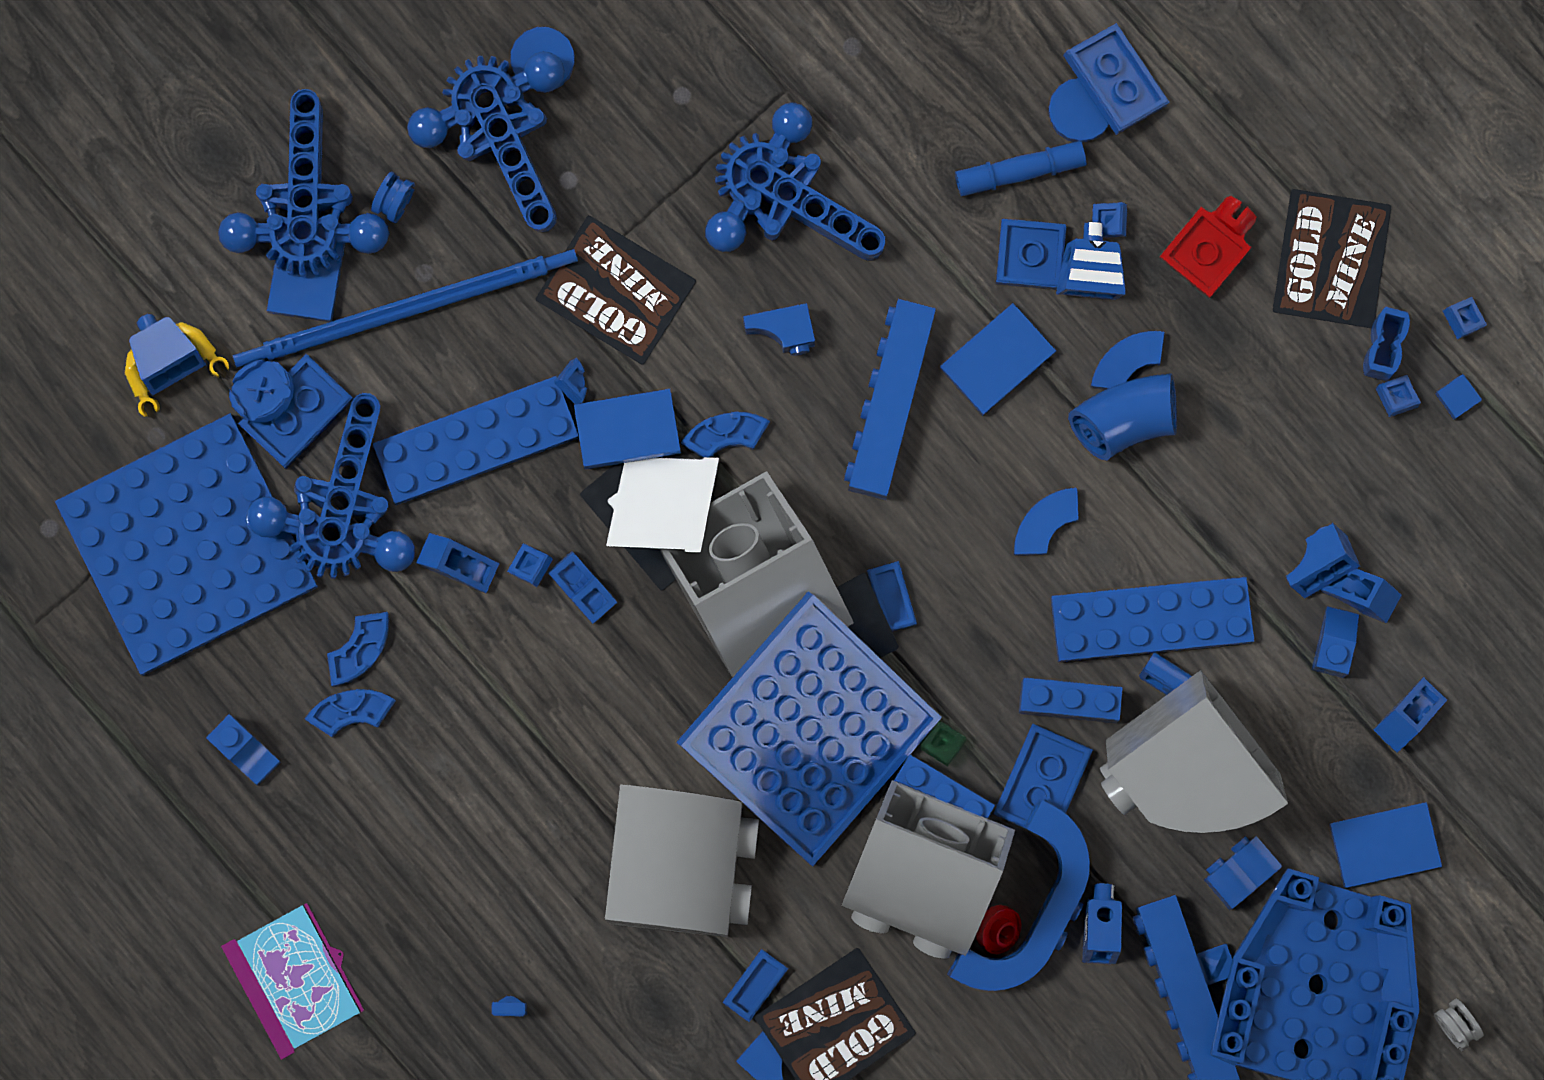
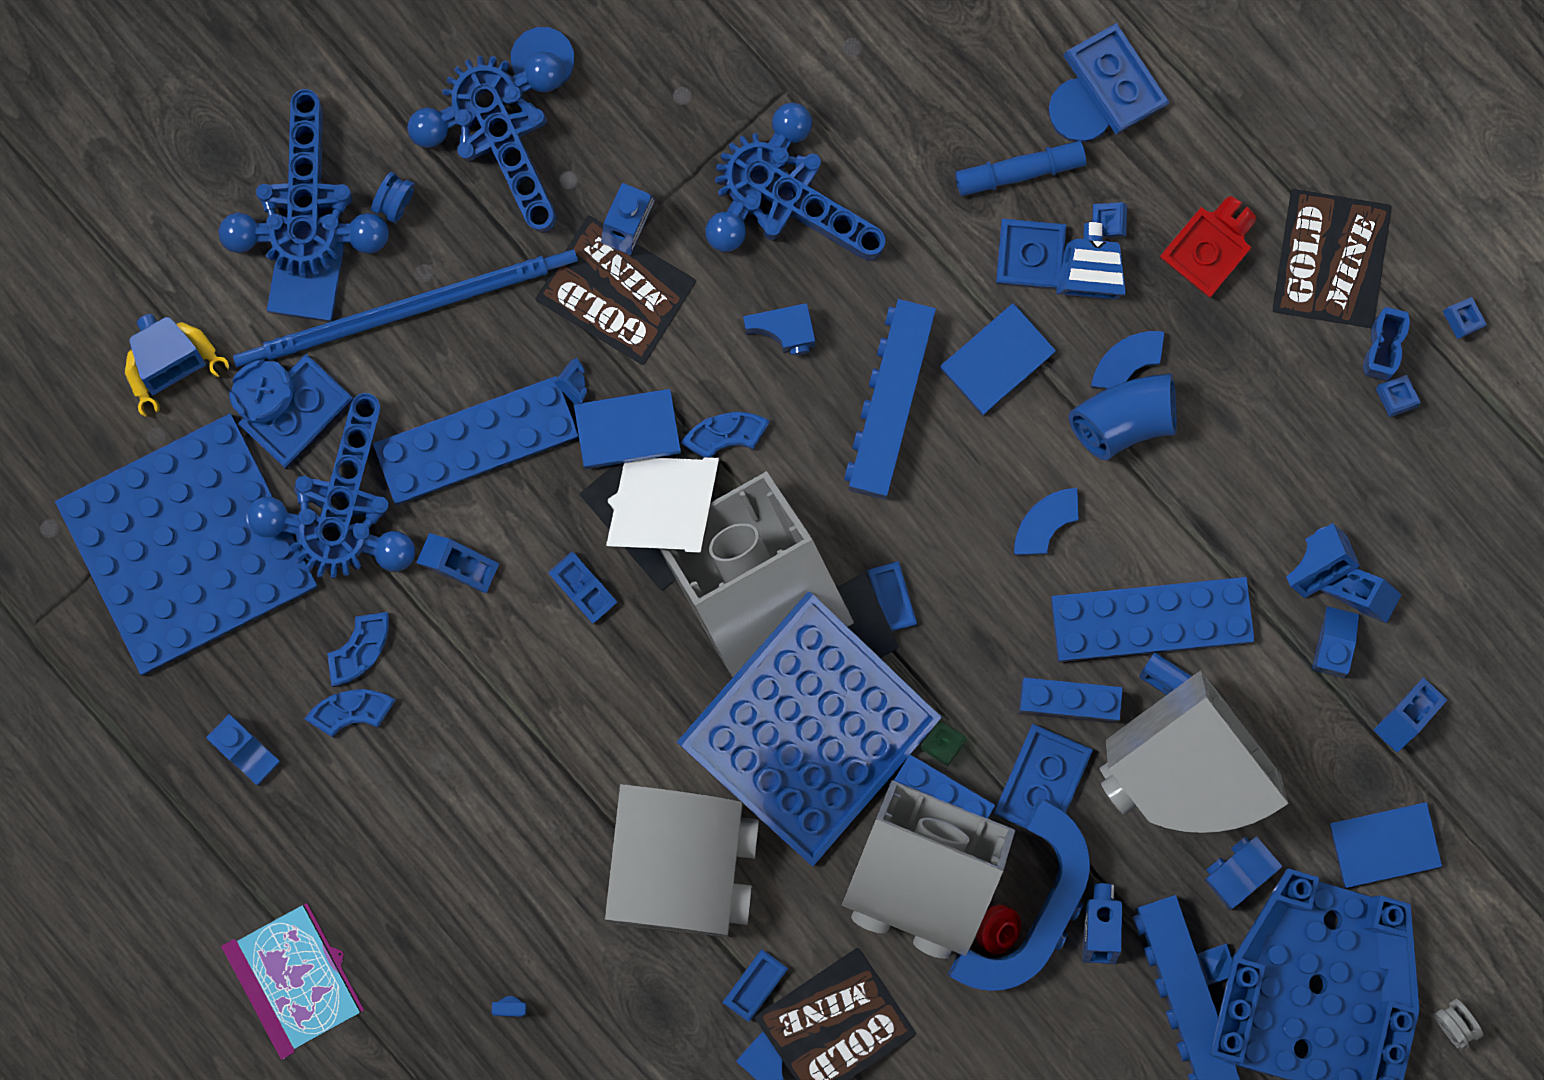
(530, 565): blue tile -> none
(627, 217): none -> blue torso
(1458, 396): blue tile -> none

